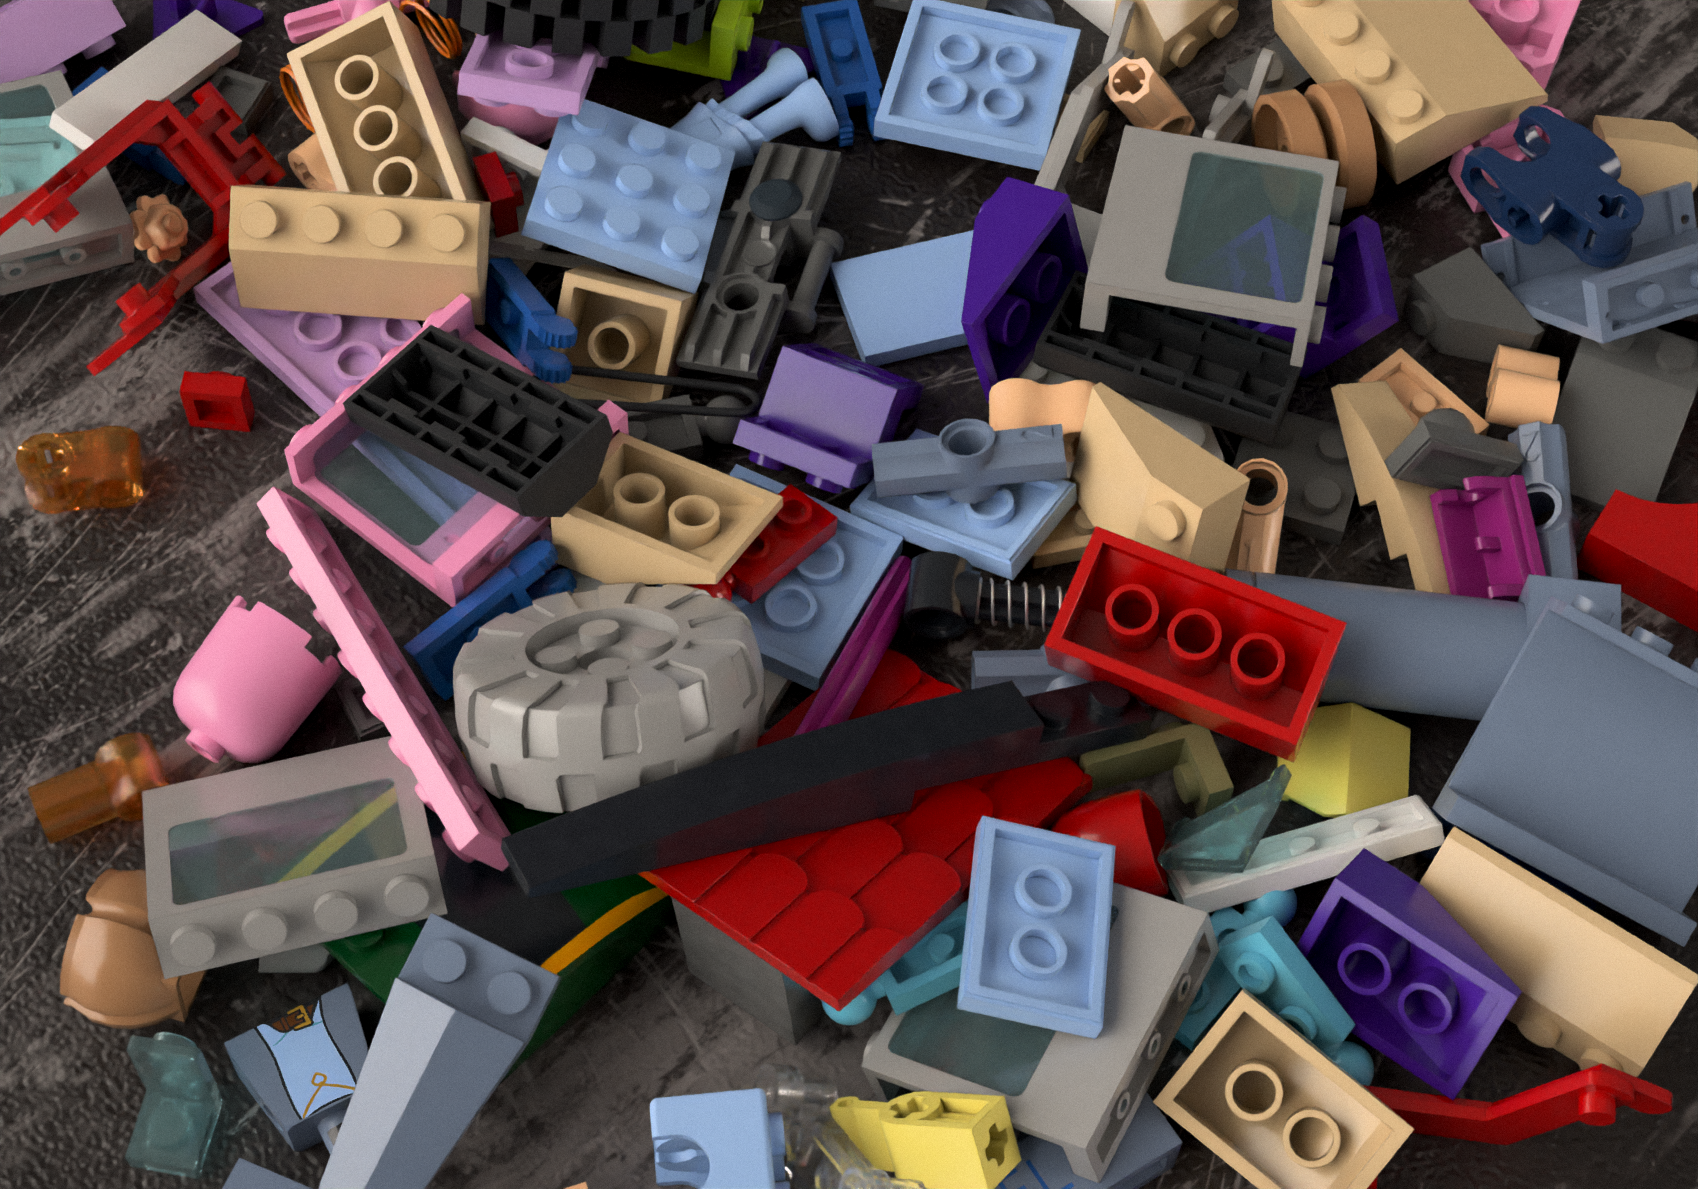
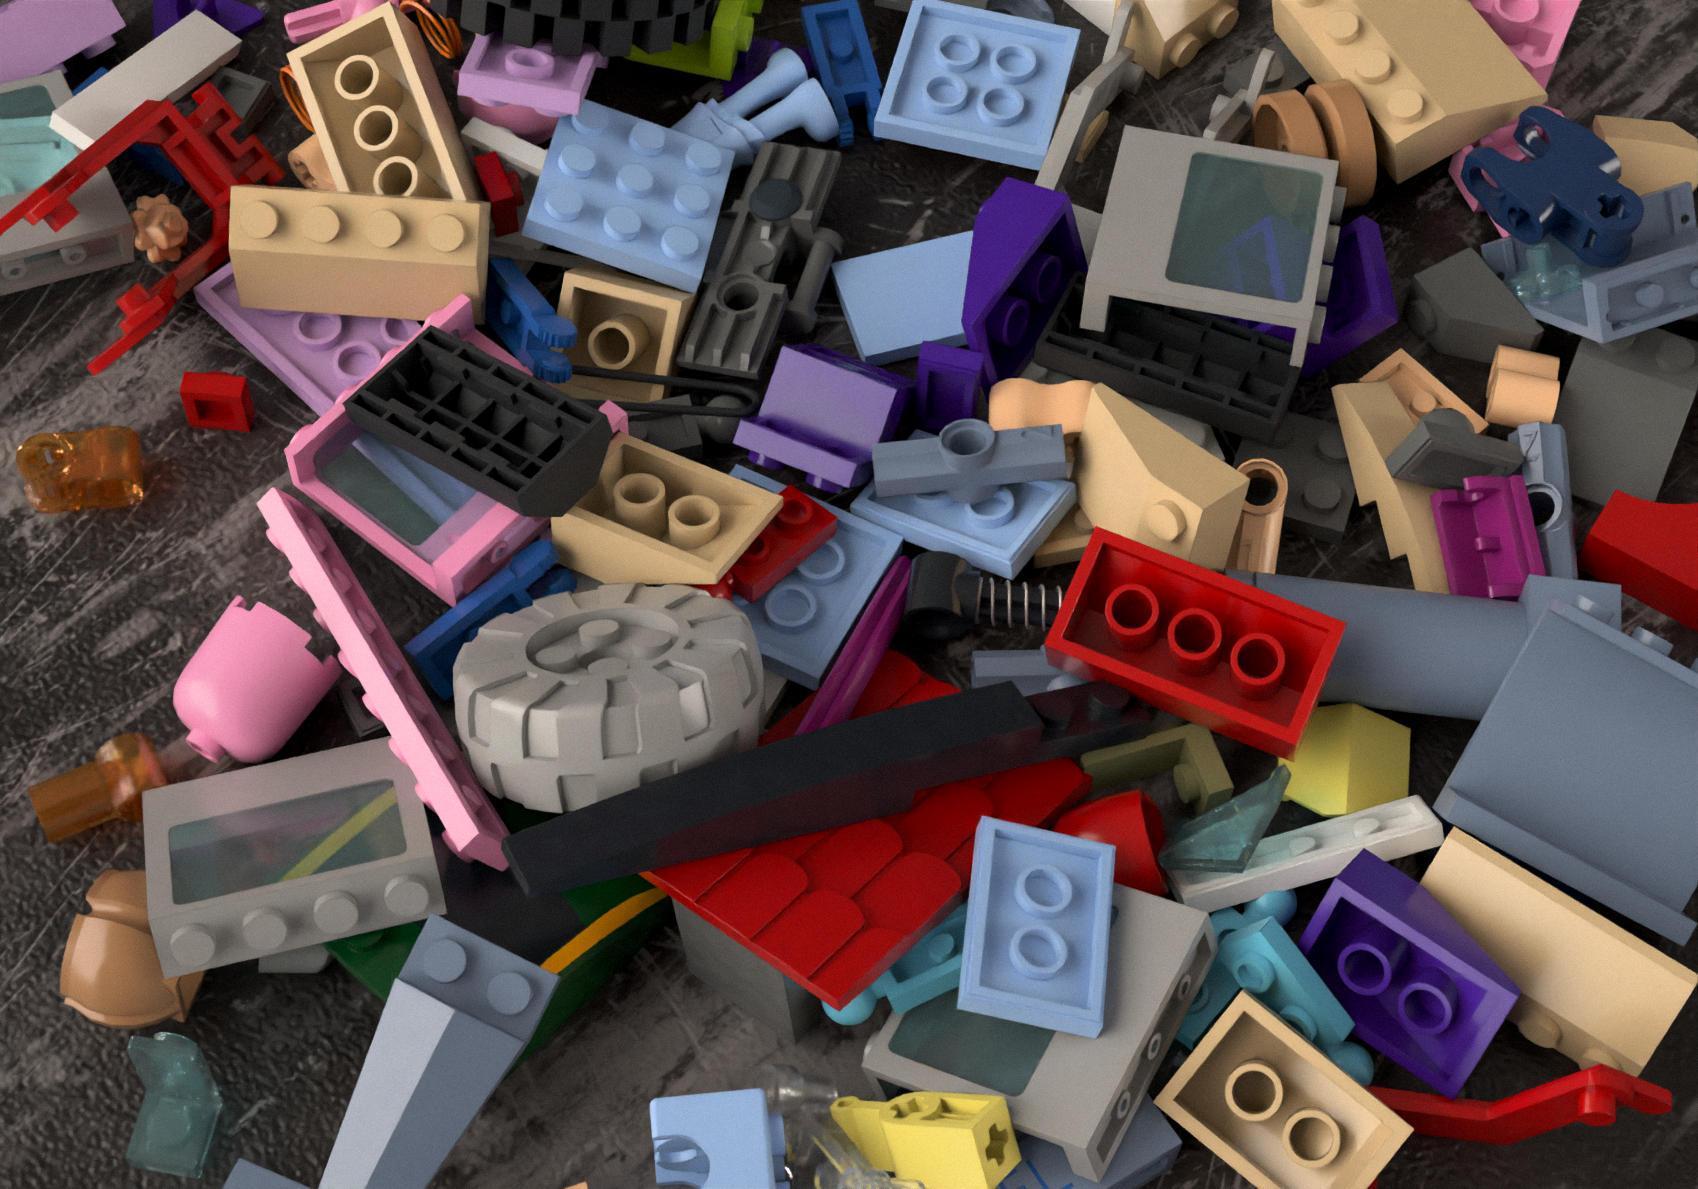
(304, 1067): torso -> none
(946, 386): none -> dark purple tile
(1147, 98): light nougat piece -> none
(1543, 276): none -> clear light blue plant

